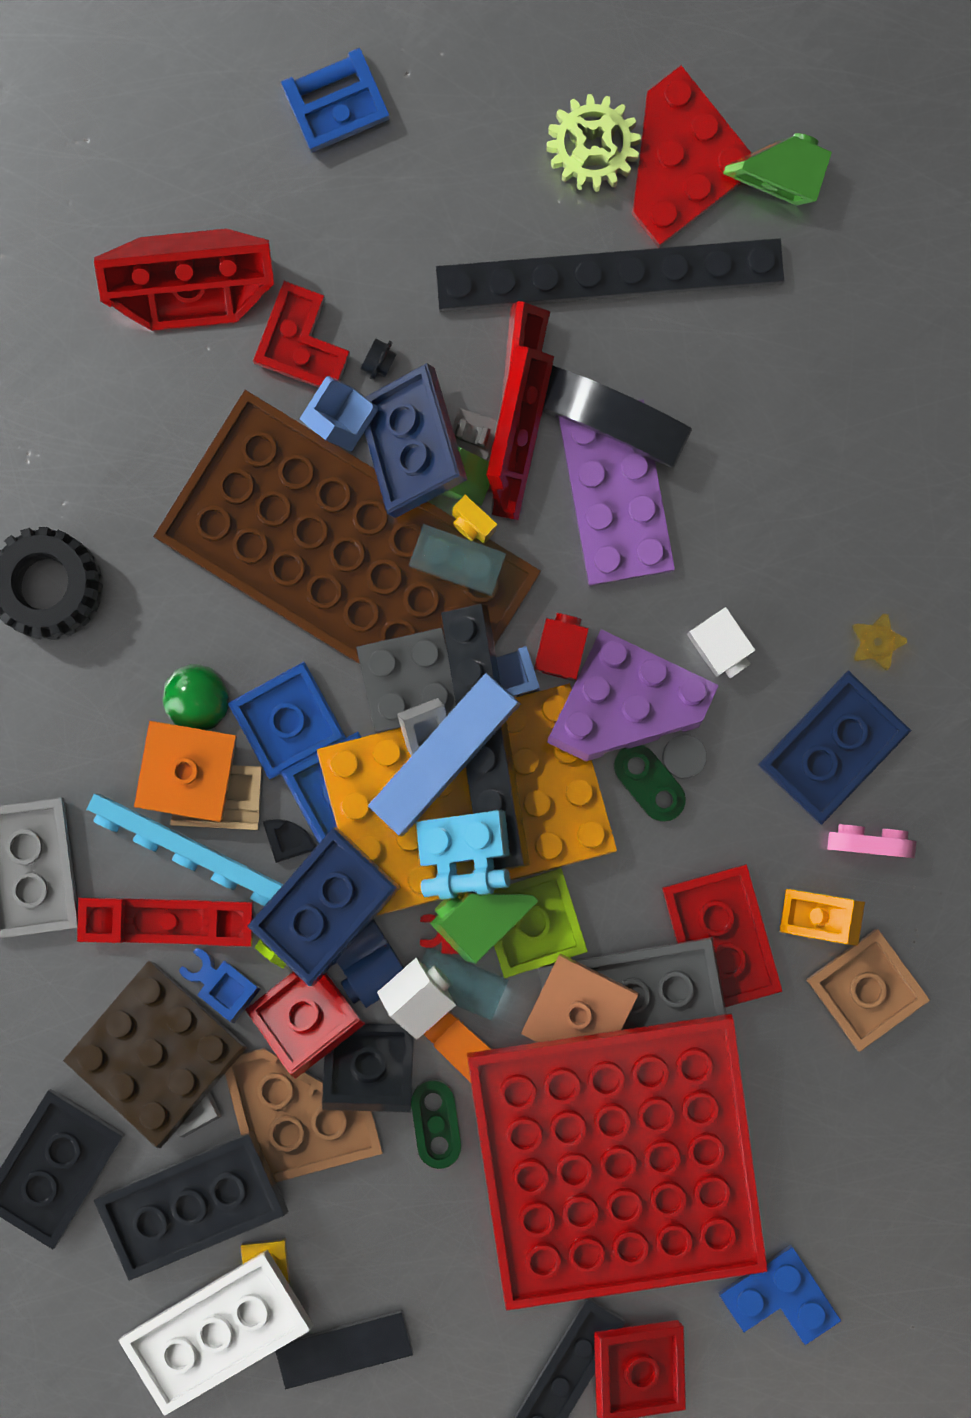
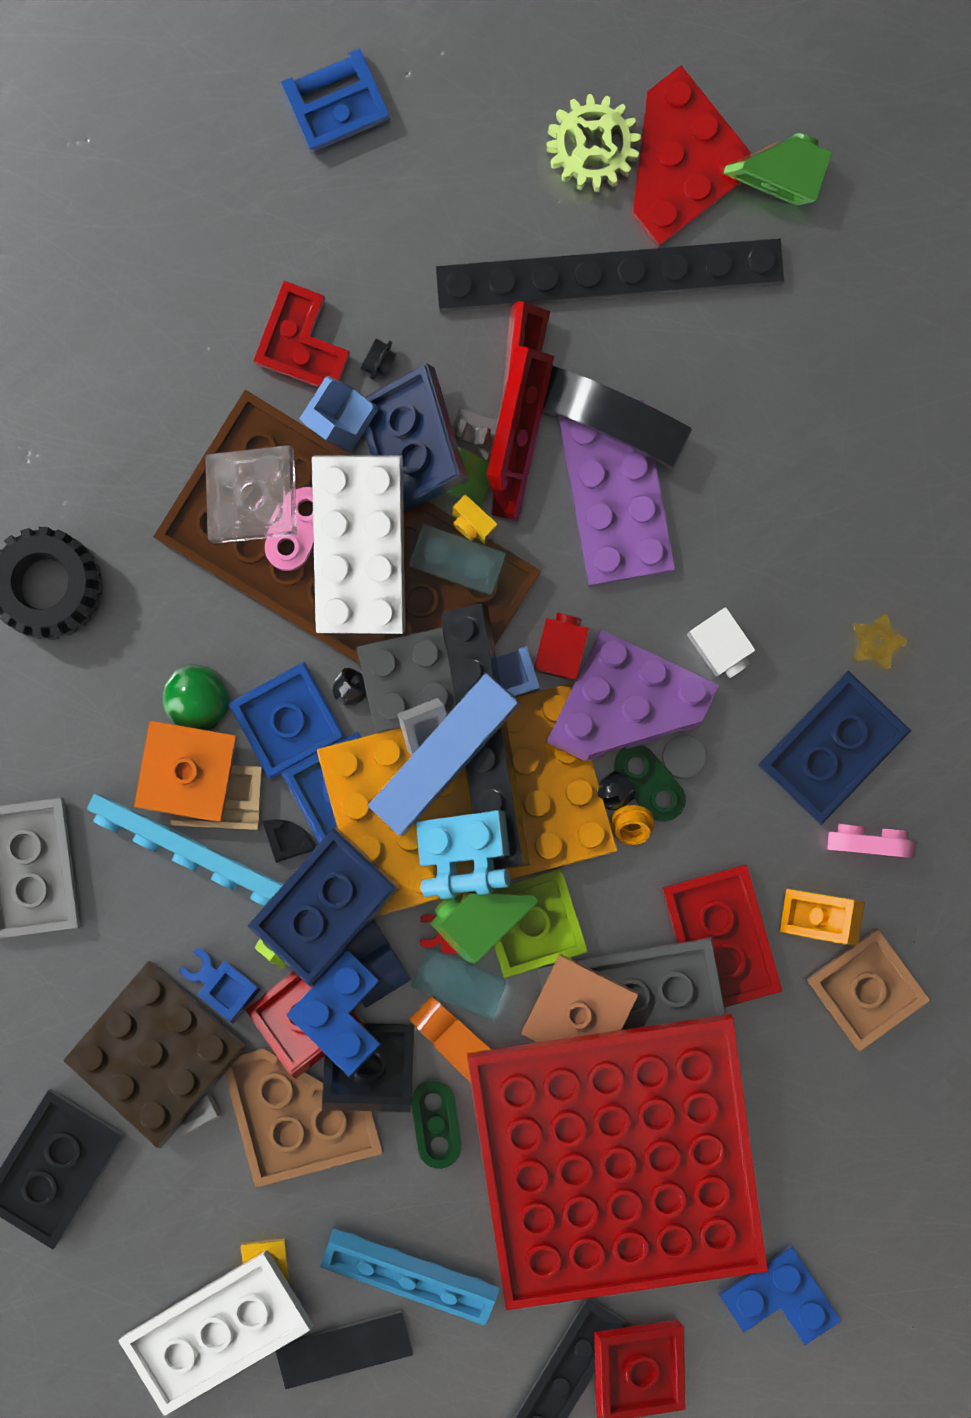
(165, 921): red slope -> none
(185, 278): red wedge -> none
(191, 1205): black plate -> none
(251, 494): none -> clear plate
(303, 540): none -> bright pink plate
(327, 1011): none -> blue plate
(350, 687): none -> black hinge
(358, 543): none -> white plate
(409, 1277): none -> dark azure plate
(417, 997): white brick -> none
(616, 791): none -> black hinge
(632, 824): none -> light orange plate

